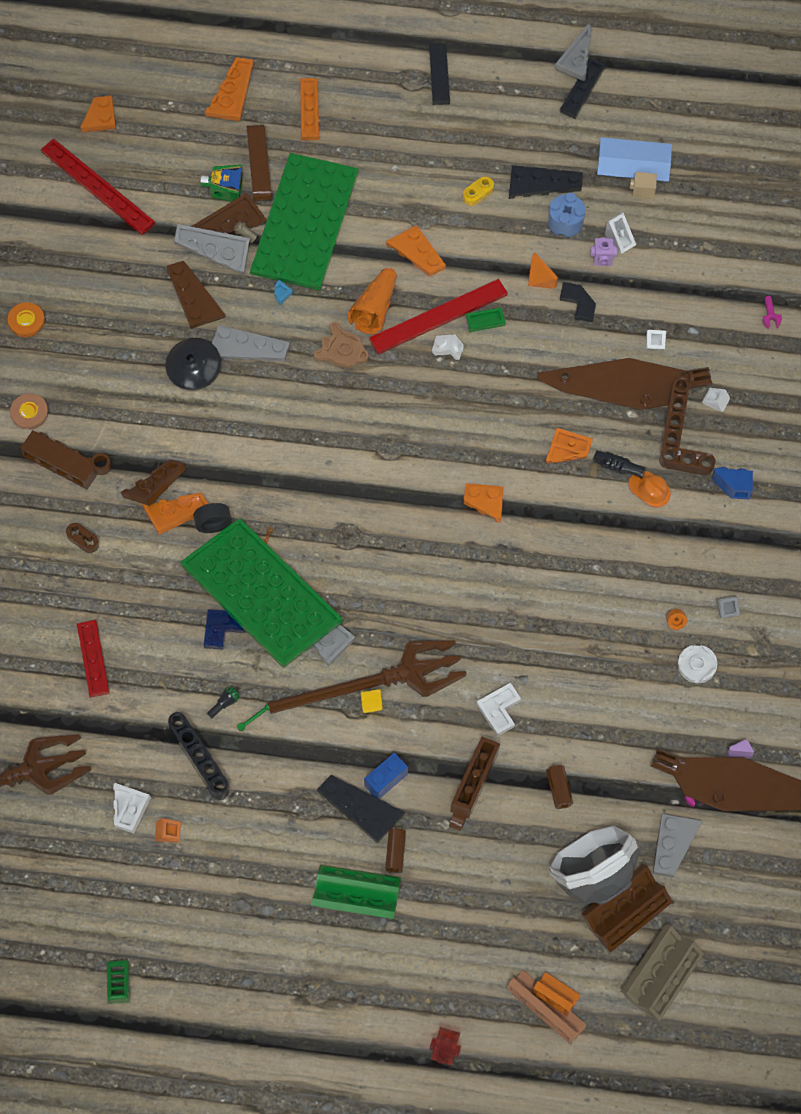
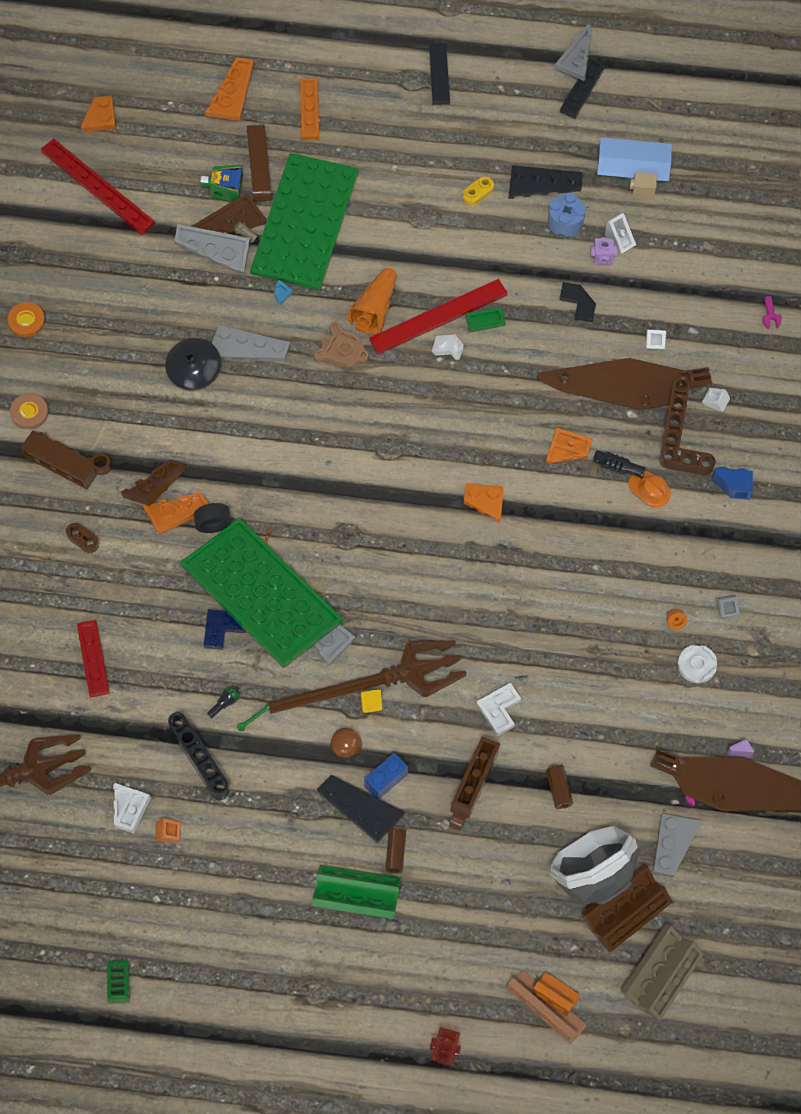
(193, 297): reddish brown wing -> none
(346, 742): none -> dark orange hair
(417, 249): orange wing -> none
(541, 274): orange slope -> none

